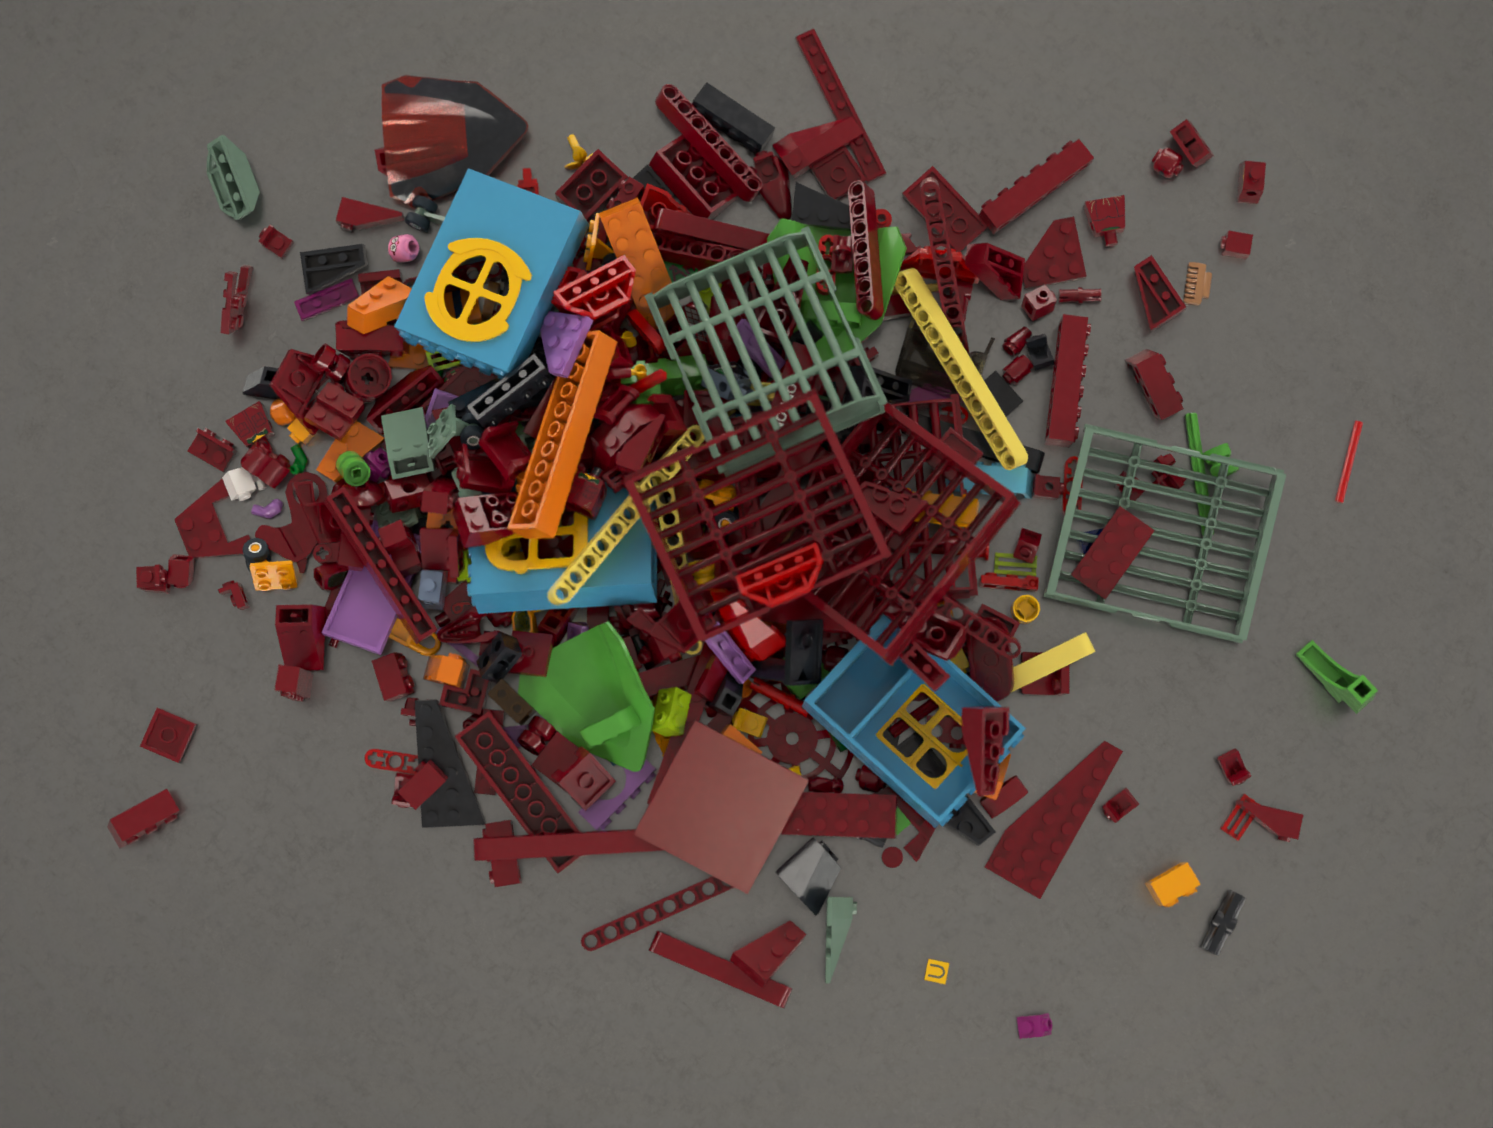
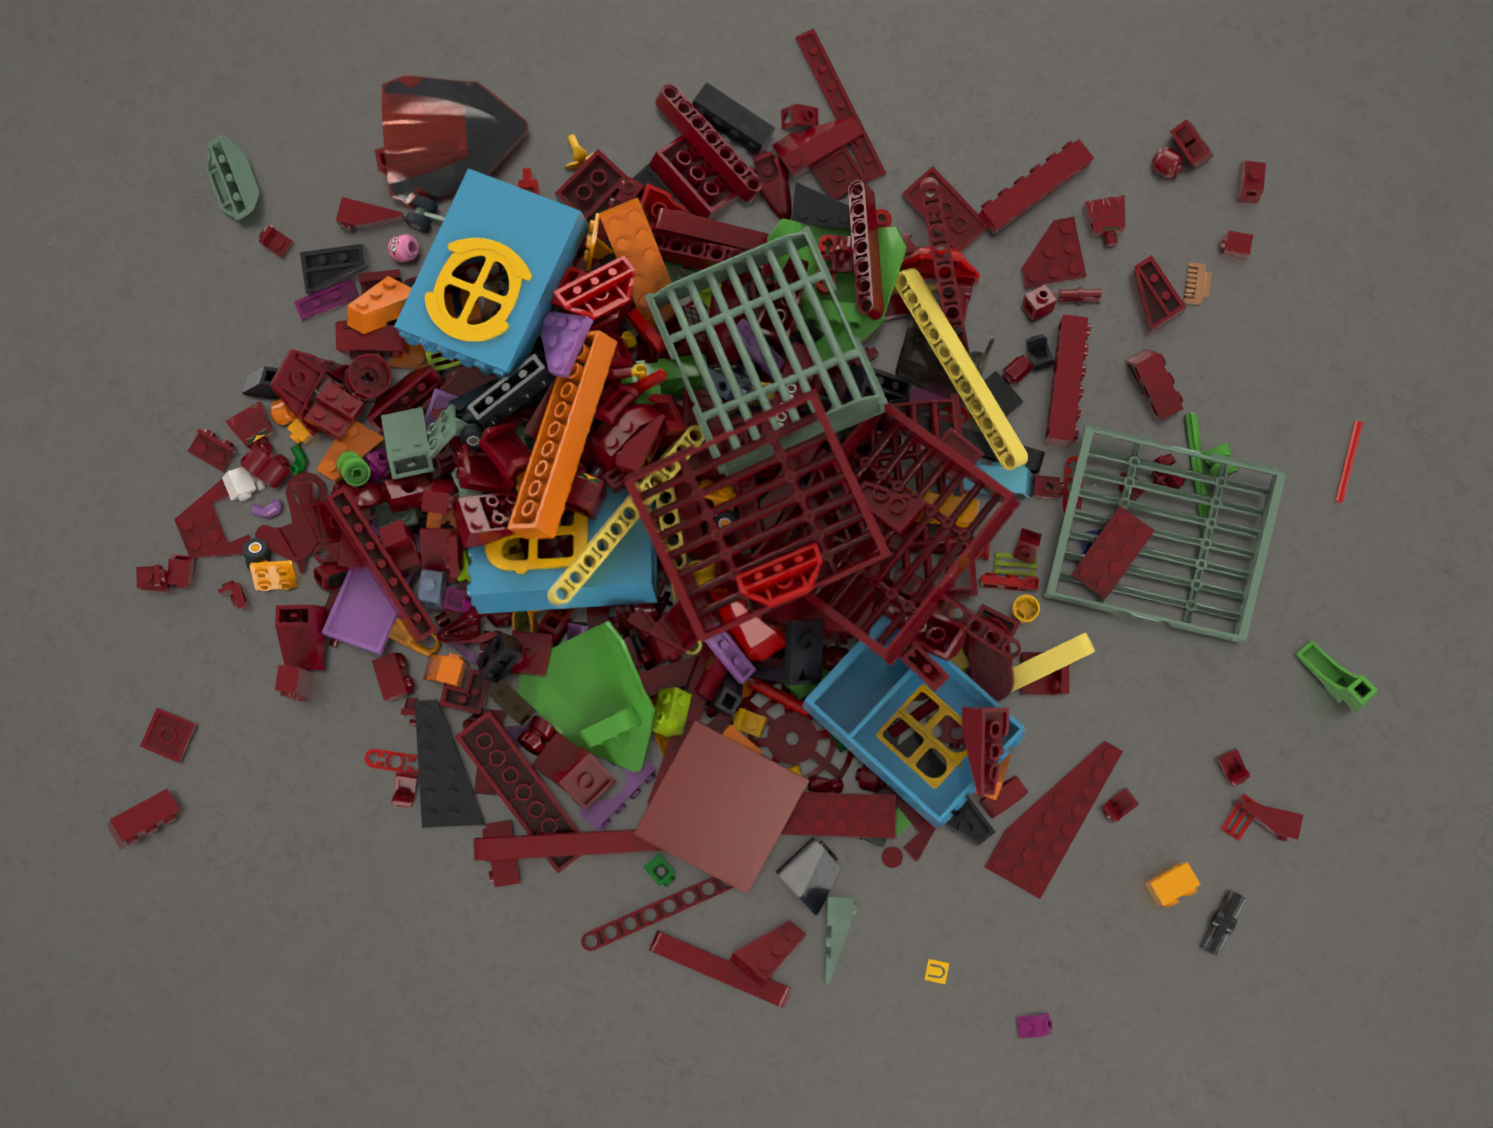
(235, 299): dark red wing -> none
(323, 359): dark red wheel -> none
(422, 783): dark red brick -> none
(457, 600): none -> magenta plate
(652, 867): none -> green brick
(801, 115): none -> dark red bracket
(996, 269): dark red wedge -> none
(1015, 343): dark red cone -> none

